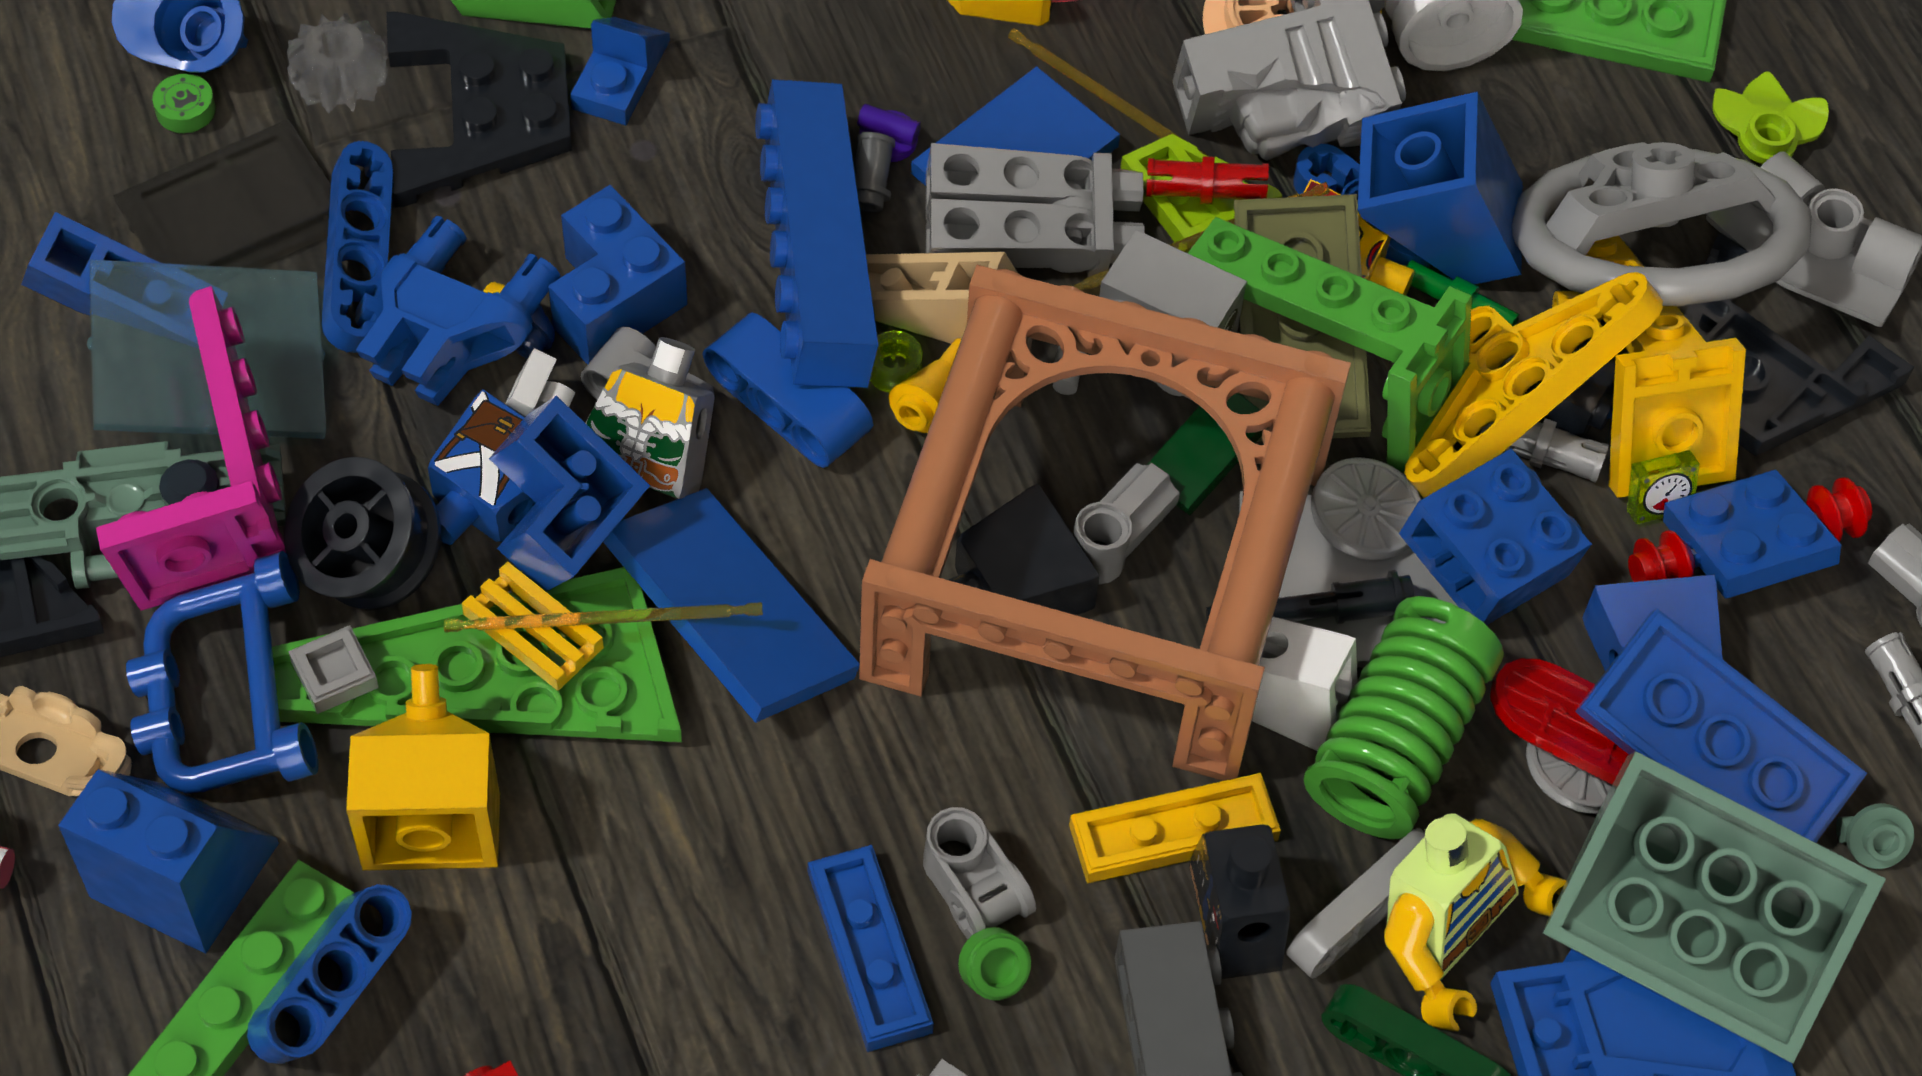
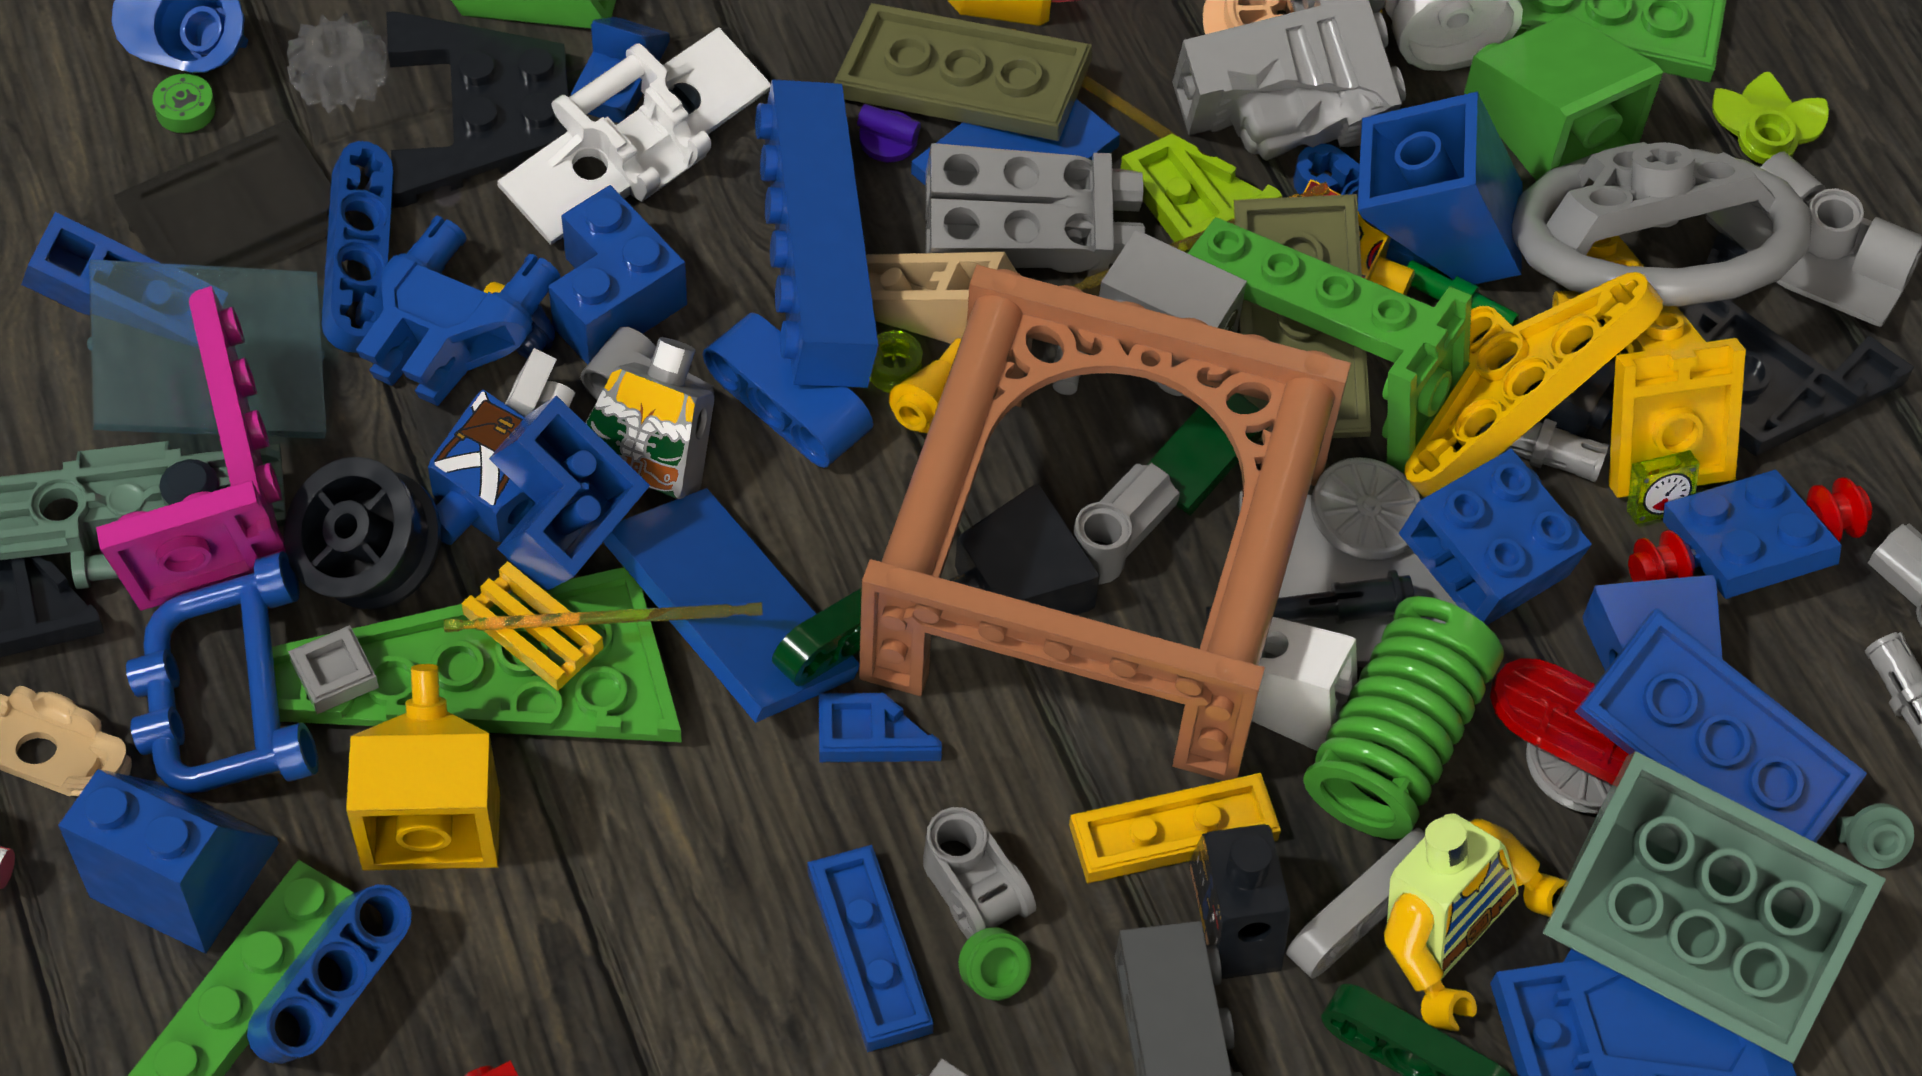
(648, 147): none -> white piece
(821, 641): none -> dark green beam
(870, 730): none -> blue tile
(872, 170): dark grey pin -> none
(964, 71): none -> olive tile
(1207, 179): red pin -> none
(1564, 92): none -> bright green slope

